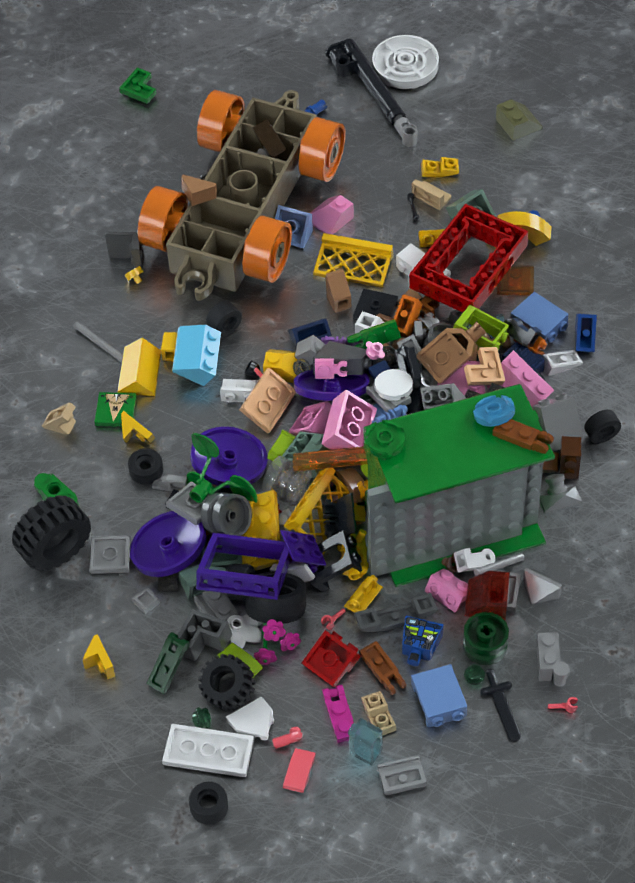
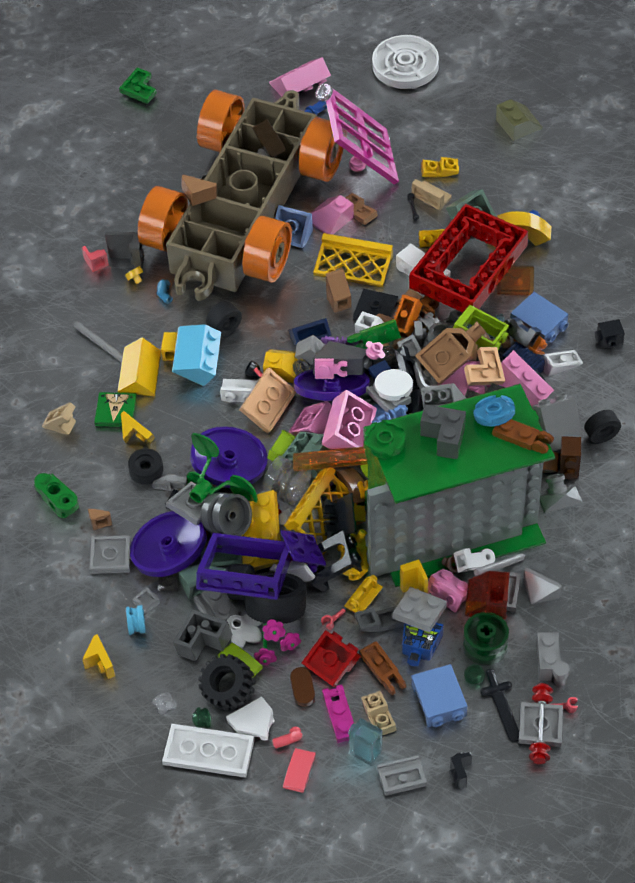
(51, 533): black tyre -> none
(96, 259): none -> coral panel
(99, 518): none -> medium nougat slope
(135, 620): none -> medium azure wheel
(160, 699): none -> clear plate
(162, 288): none -> dark azure arm
(167, 663): dark green plate -> none
(208, 790): black tyre -> none
(302, 77): none -> bright pink slope
(302, 686): none -> reddish brown tile
(350, 60): black piece -> none
(356, 164): none -> bright pink plate
(359, 133): none -> dark pink door
(362, 212): none -> medium nougat slope
(413, 576): none -> yellow panel
(414, 367): black plate -> none
(419, 609): none -> light grey plate
(446, 426): none -> dark grey brick
(457, 770): none -> black bracket
(541, 724): none -> light grey plate
(585, 332): blue slope -> none
(610, 334): none -> black brick

